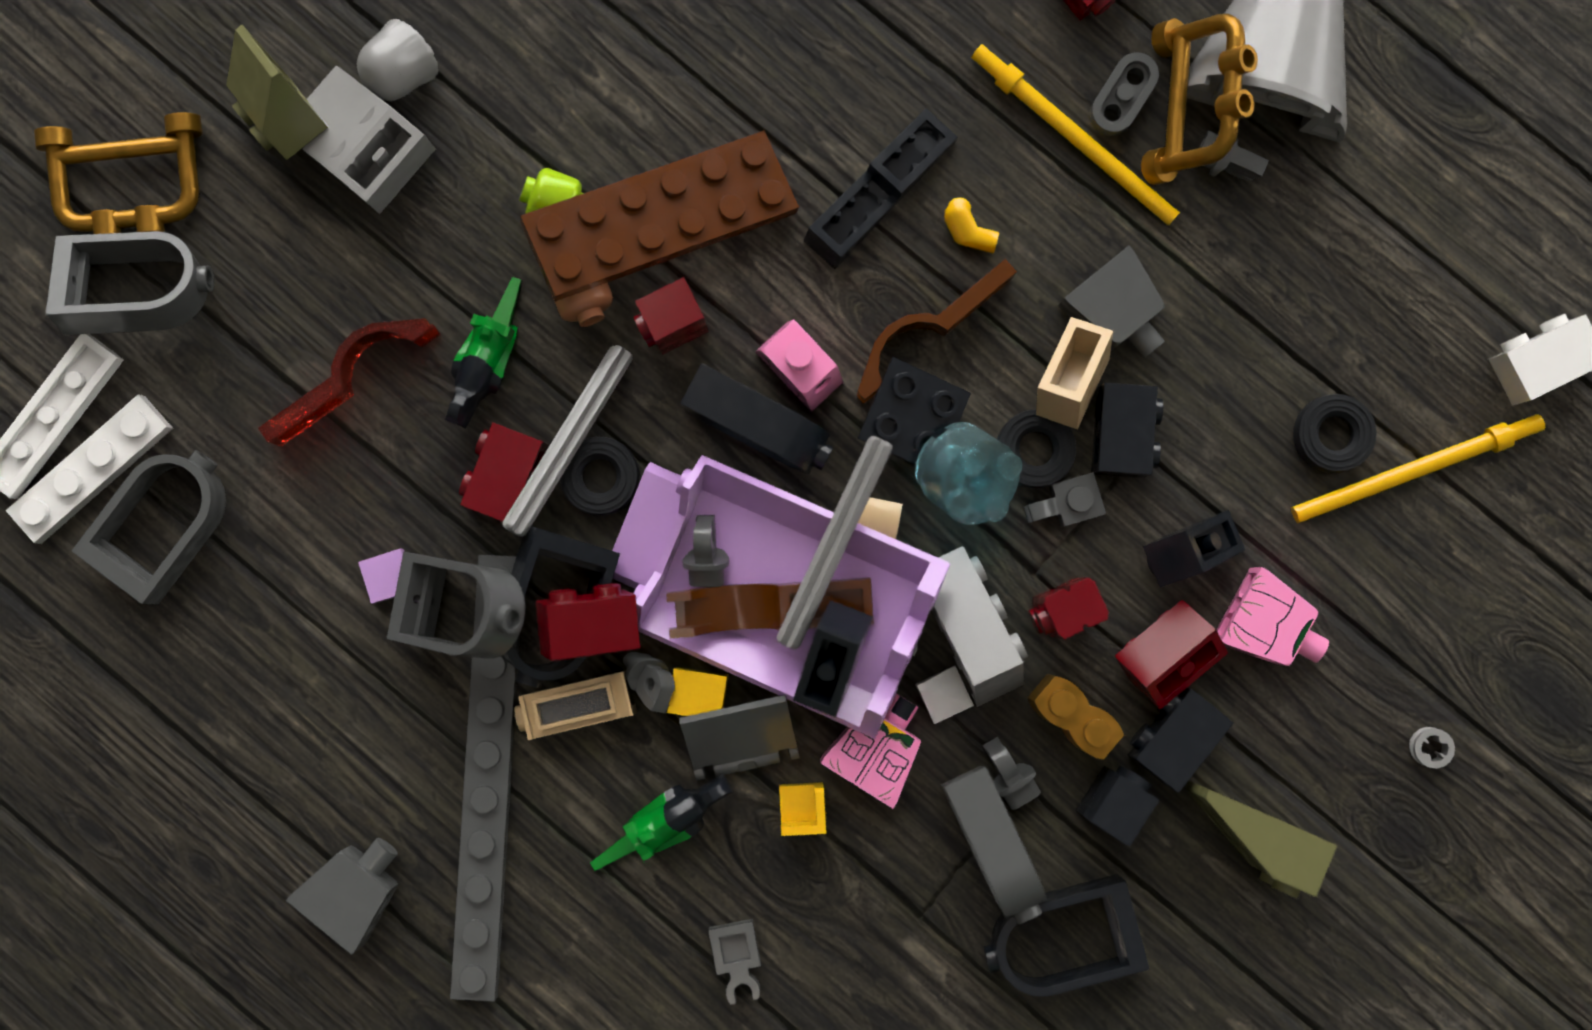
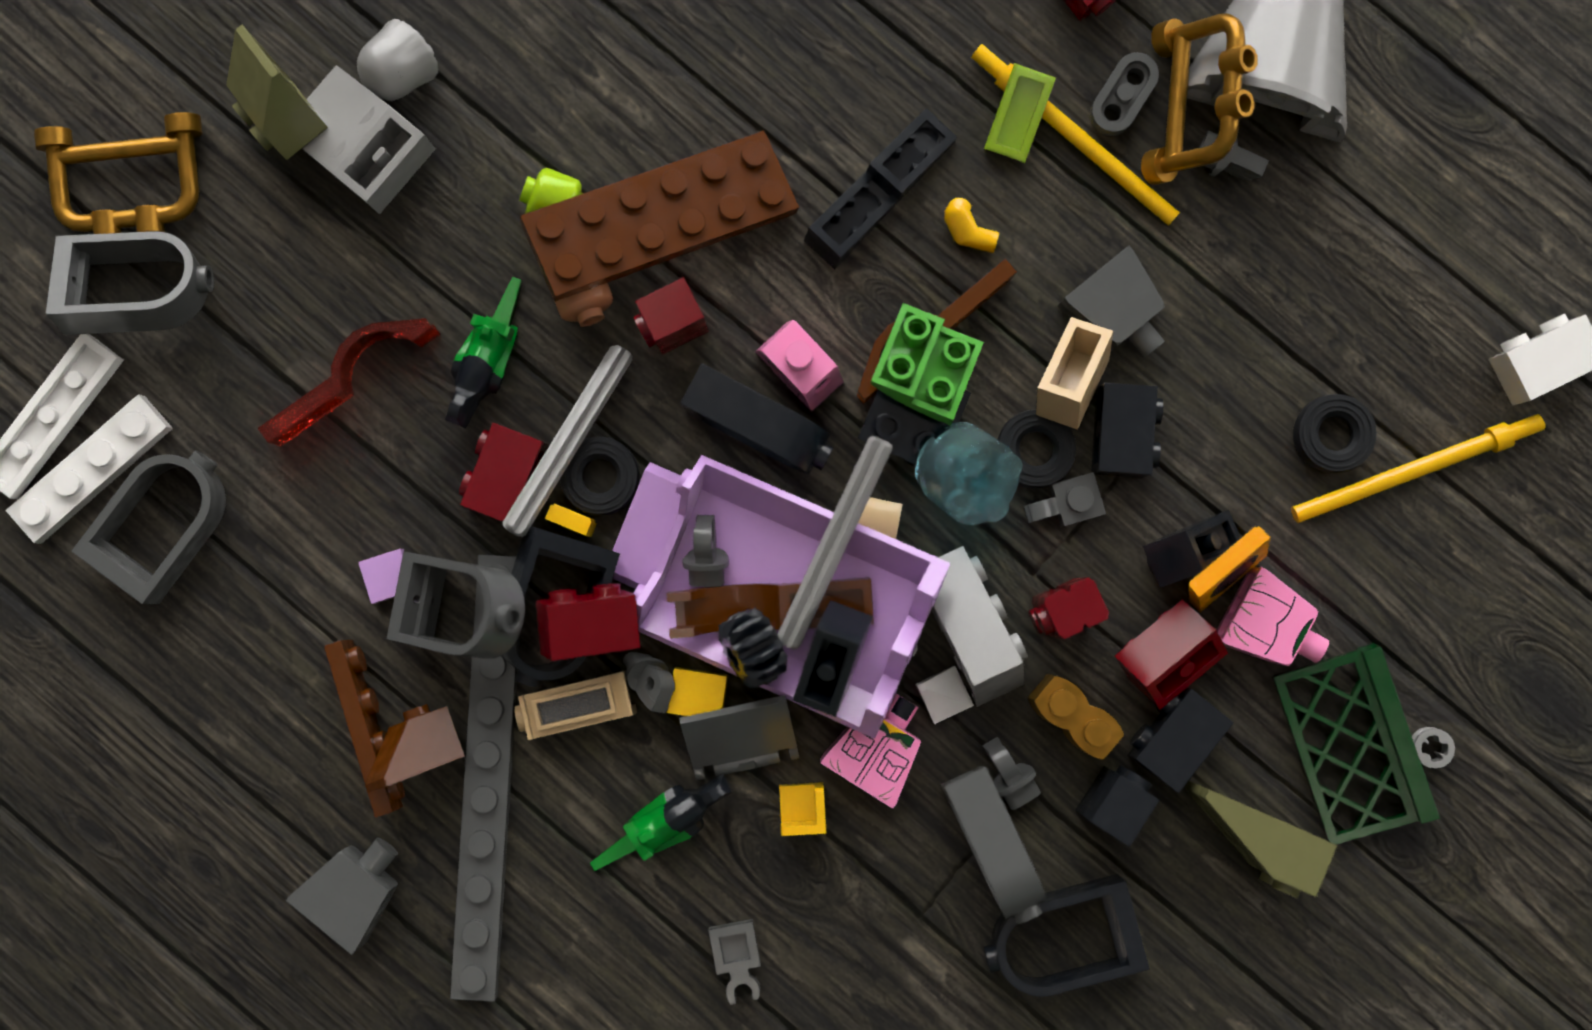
(359, 708): none -> reddish brown plate
(415, 746): none -> reddish brown slope
(571, 520): none -> yellow tile
(752, 648): none -> black gear
(926, 364): none -> bright green slope
(1019, 112): none -> lime tile
(1228, 568): none -> light orange tile
(1393, 734): none -> dark green fence

